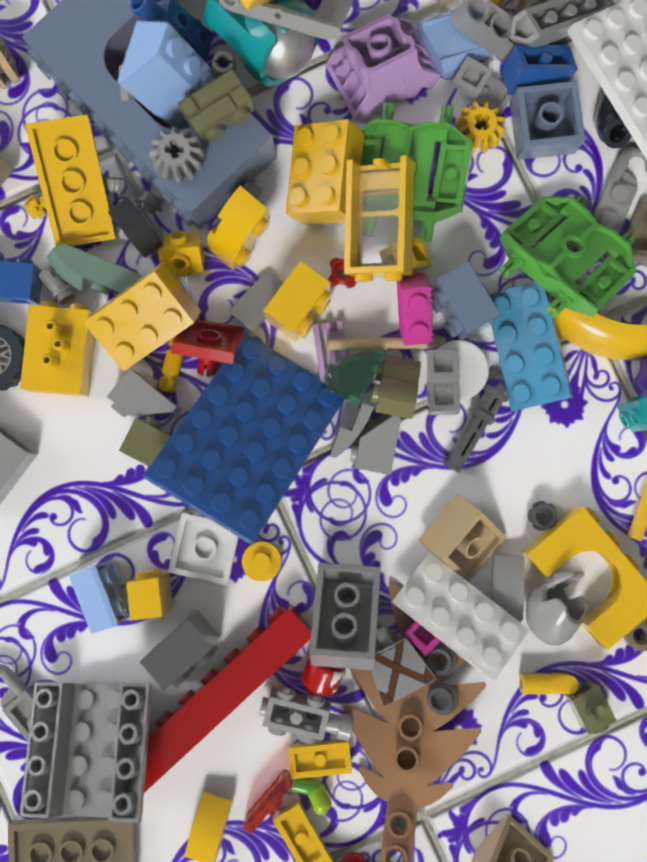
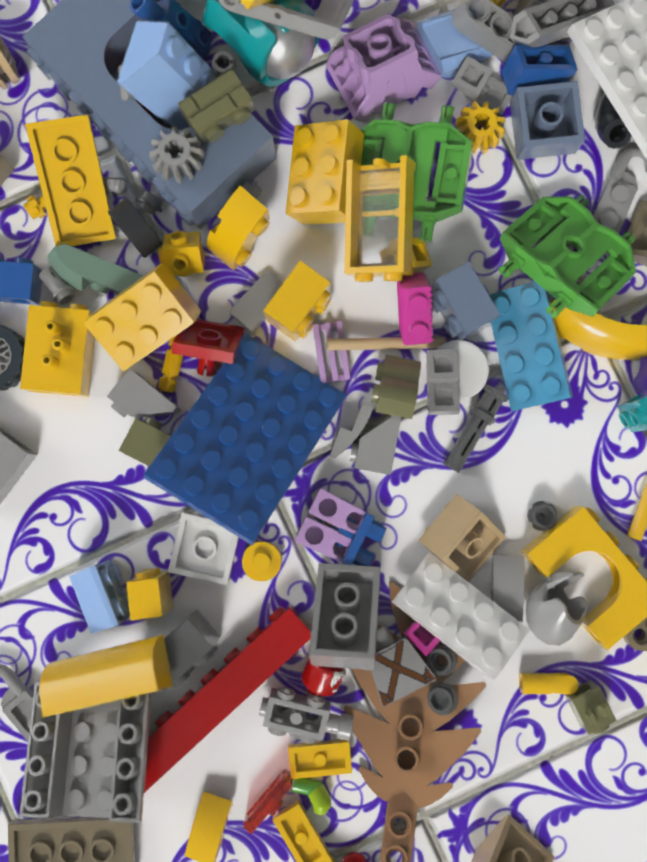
(105, 676): none -> yellow brick
(336, 278): red plate -> none
(346, 536): none -> lavender hips
(354, 373): clear green slope -> none

